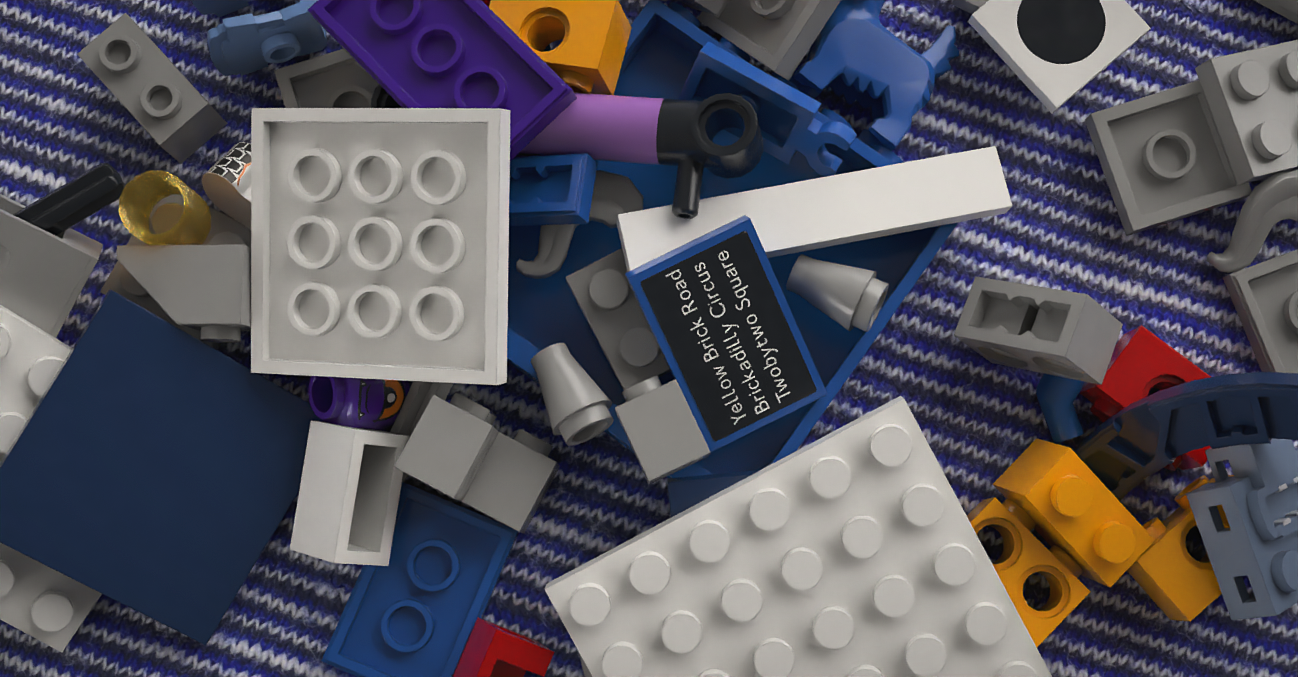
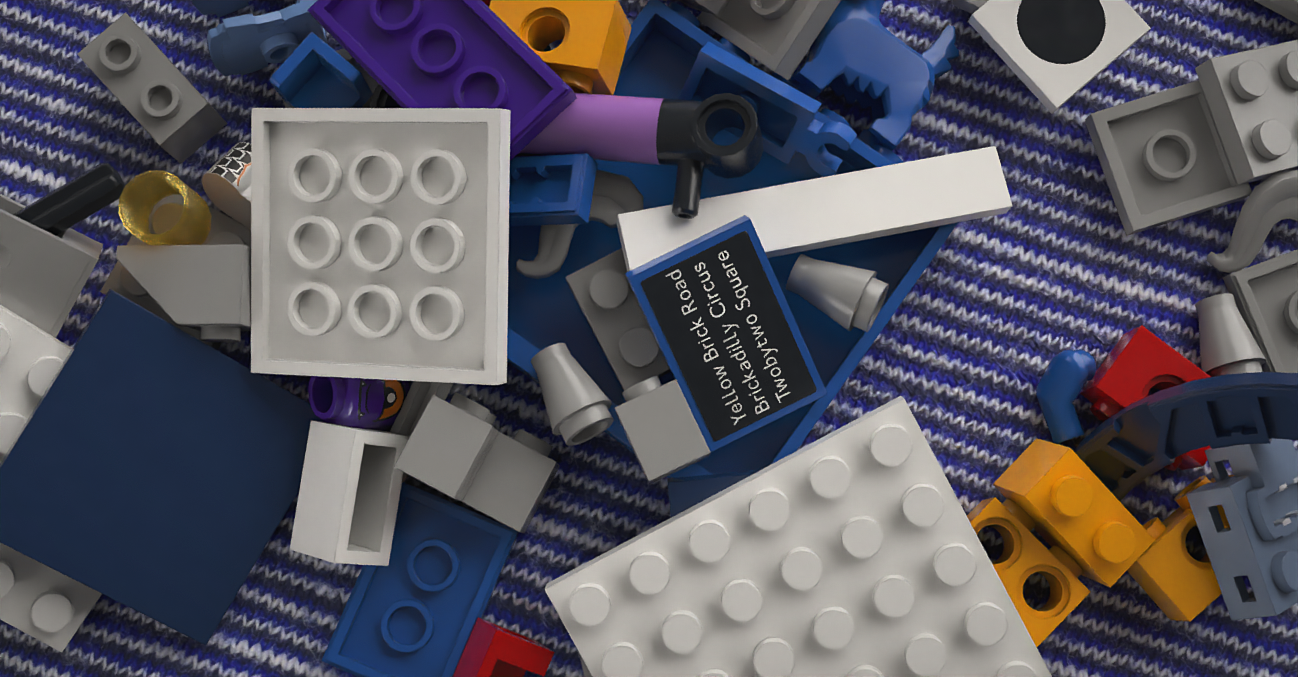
(319, 78): none -> blue panel
(1039, 329): light grey brick -> none
(1225, 338): none -> light grey cone

